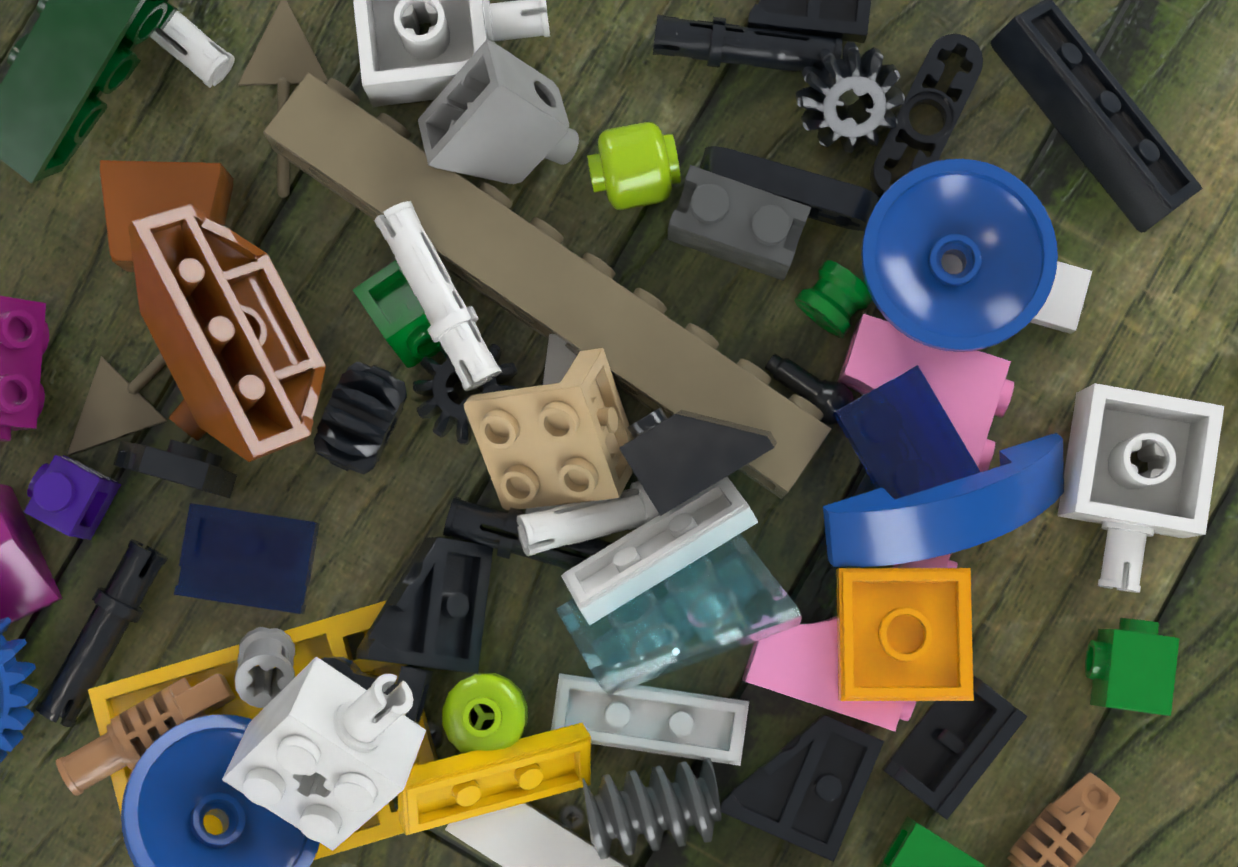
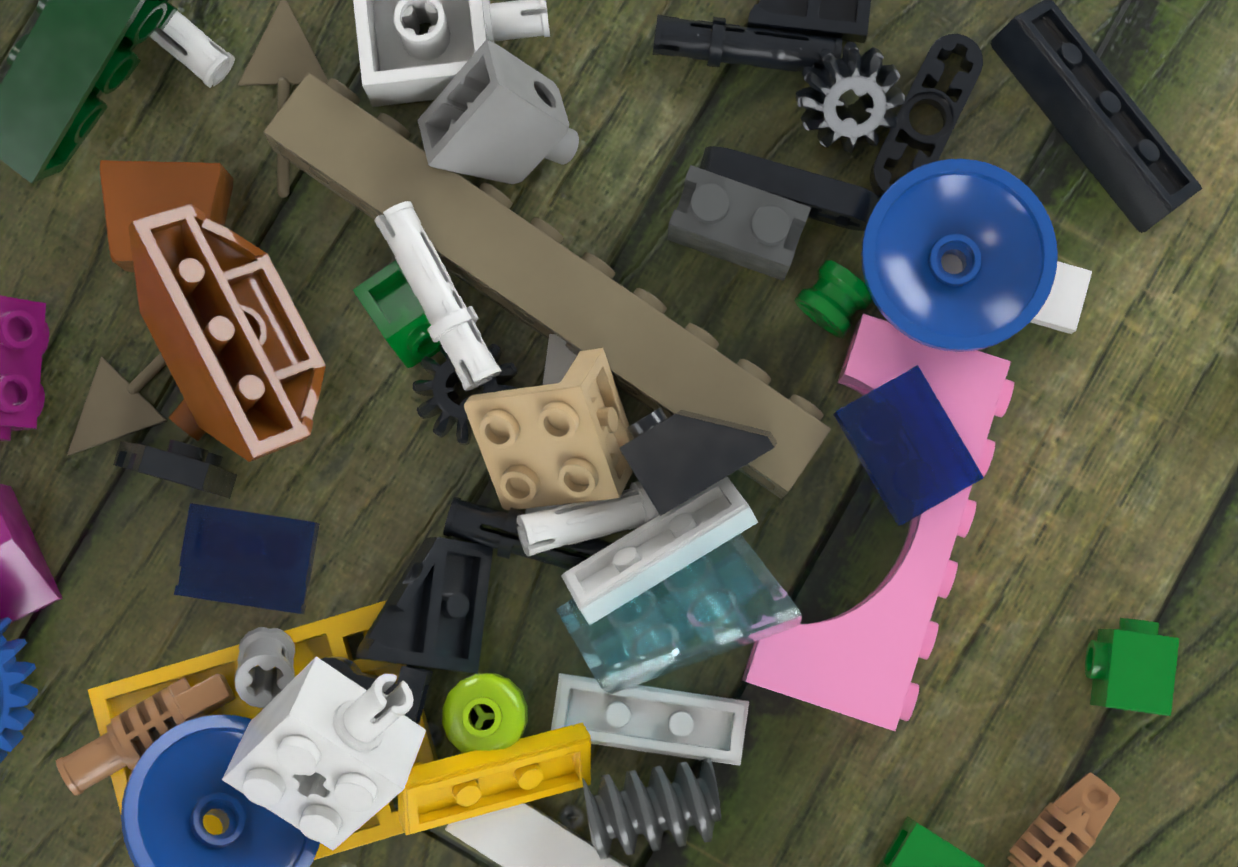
(70, 496): dark purple brick -> none
(102, 632): black pin -> none
(360, 417): black gear -> none
(635, 165): lime head -> none
(808, 786): black wing -> none
(824, 394): black piece -> none
(904, 634): light orange tile -> none
(948, 517): blue slope -> none
(953, 747): black hinge -> none
(1104, 487): white brick -> none

